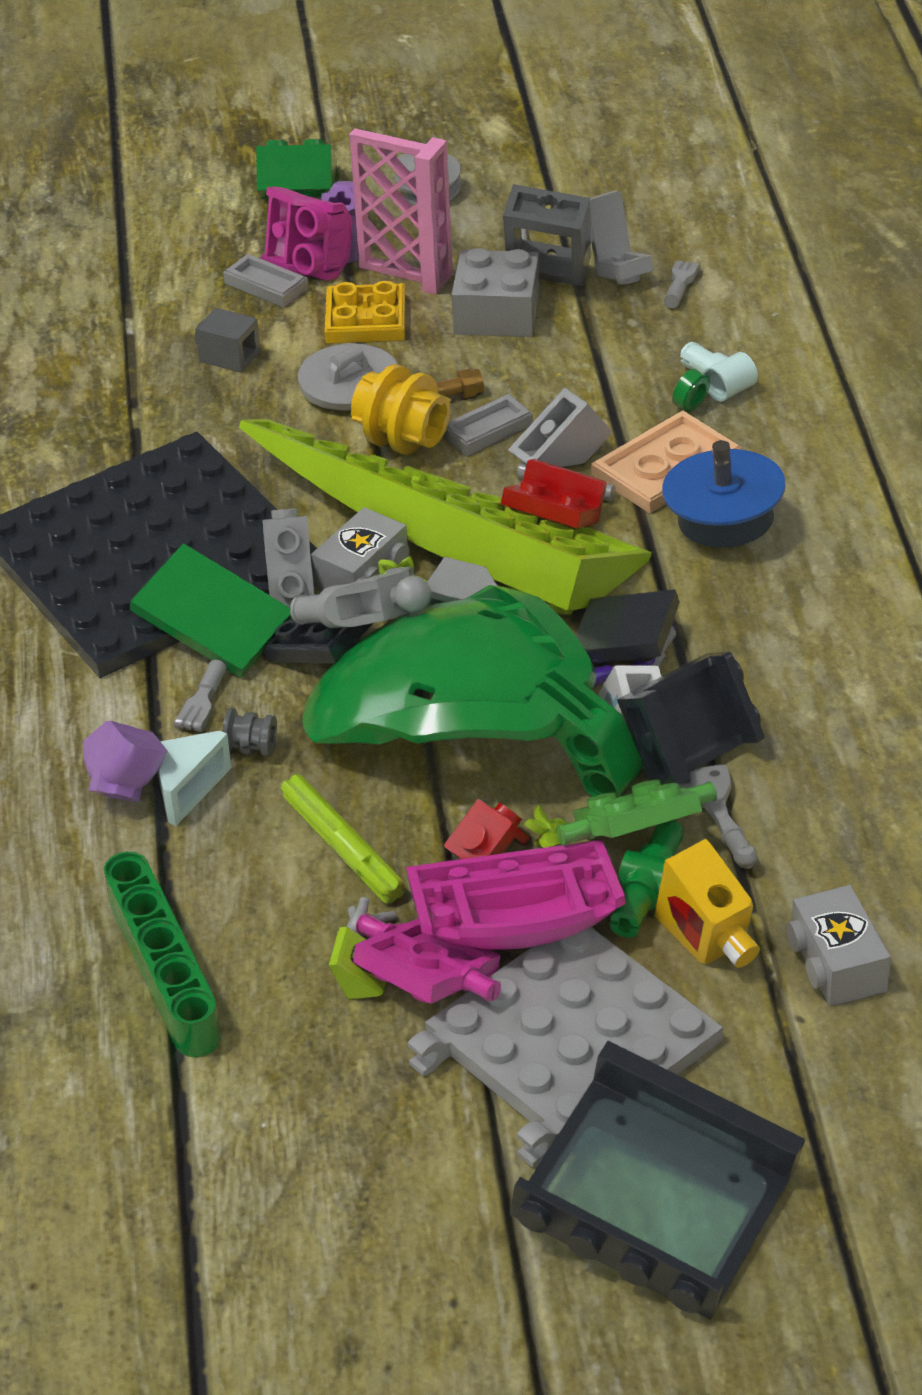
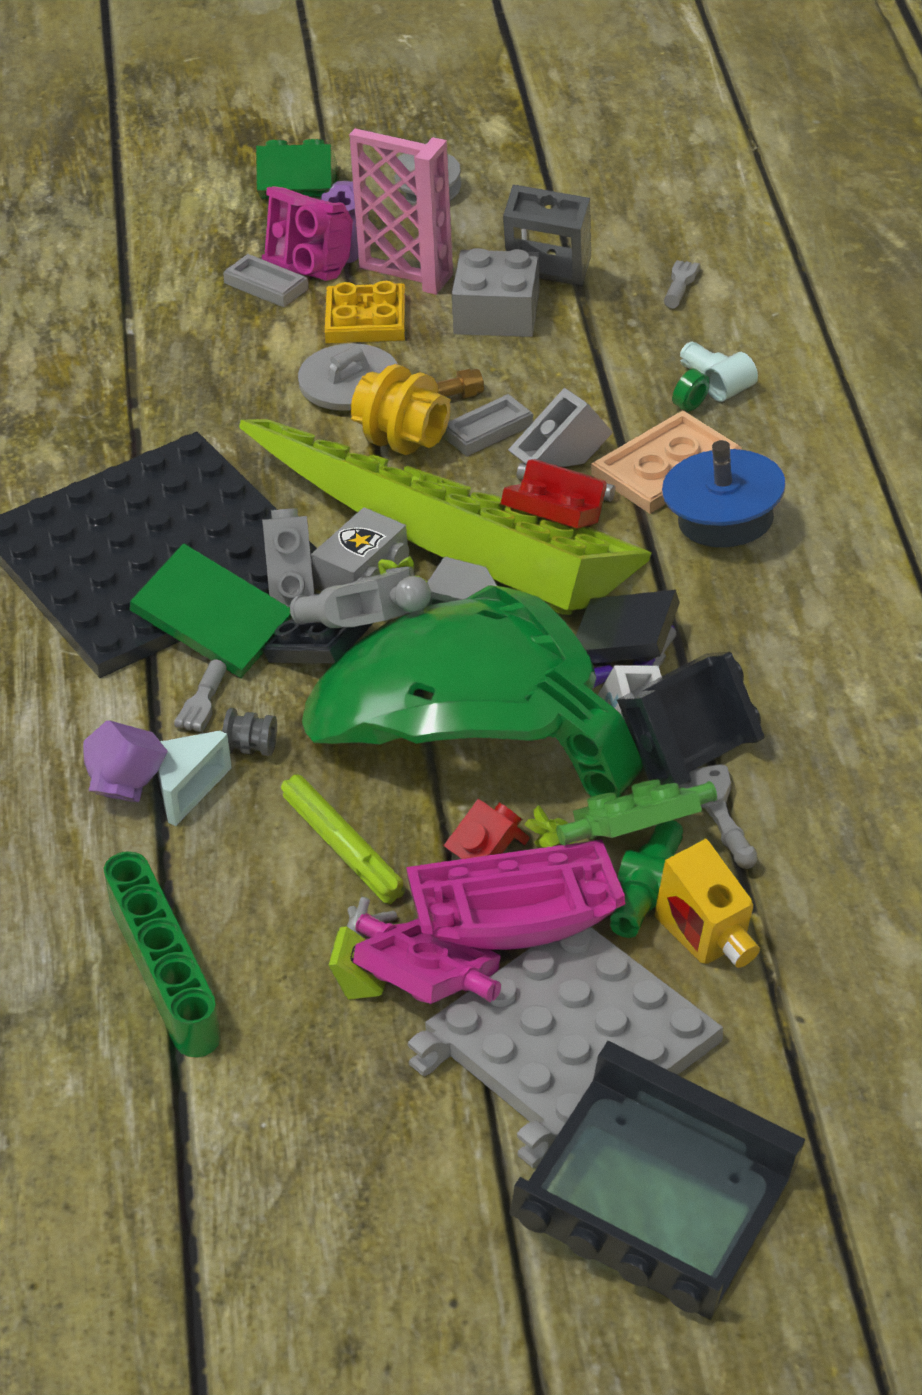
(228, 340): dark grey brick -> none
(611, 241): light grey bracket -> none
(839, 946): light grey brick -> none

